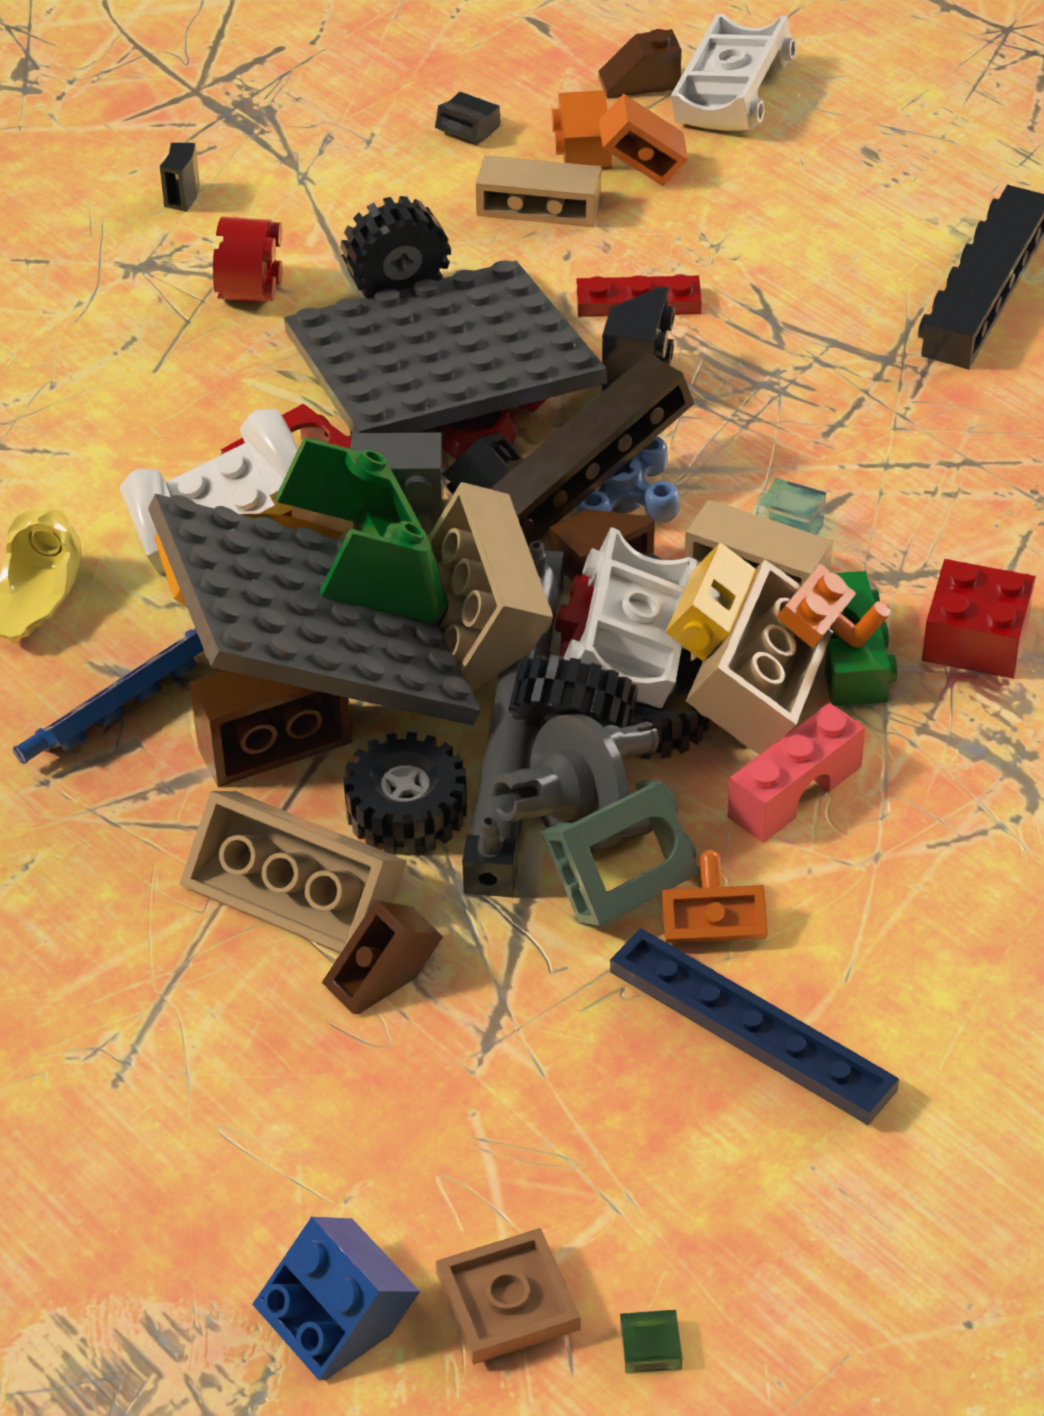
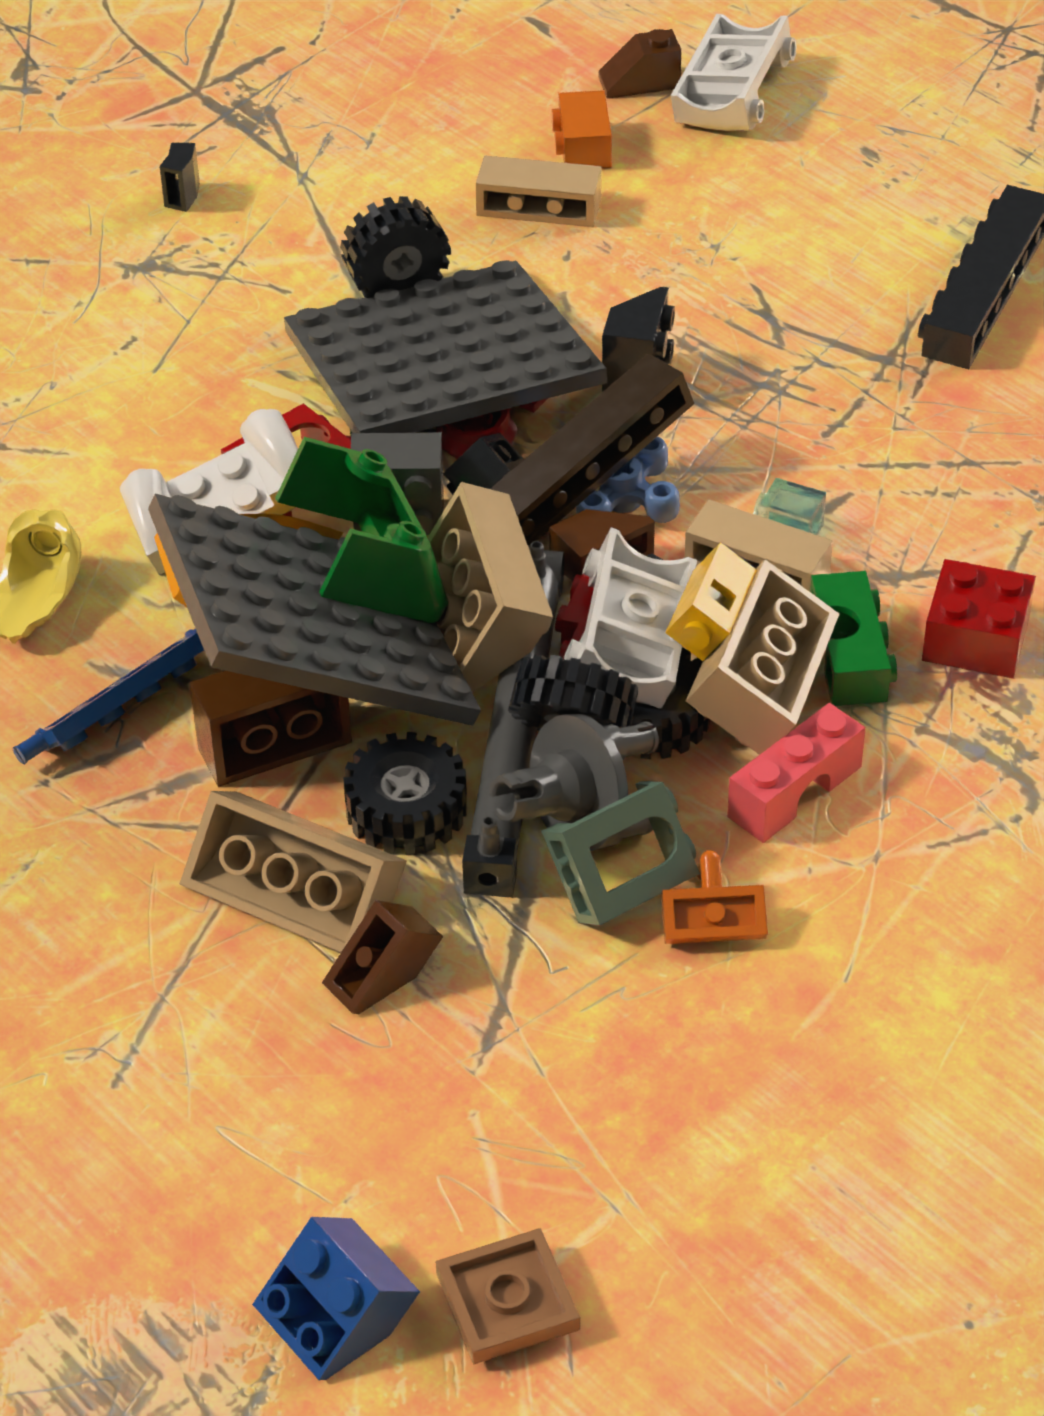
(246, 259): red brick -> none
(468, 117): black piece -> none
(600, 293): red plate -> none
(643, 140): orange brick -> none
(650, 1341): clear green tile -> none
(755, 1026): dark blue plate -> none
(819, 608): orange plate -> none

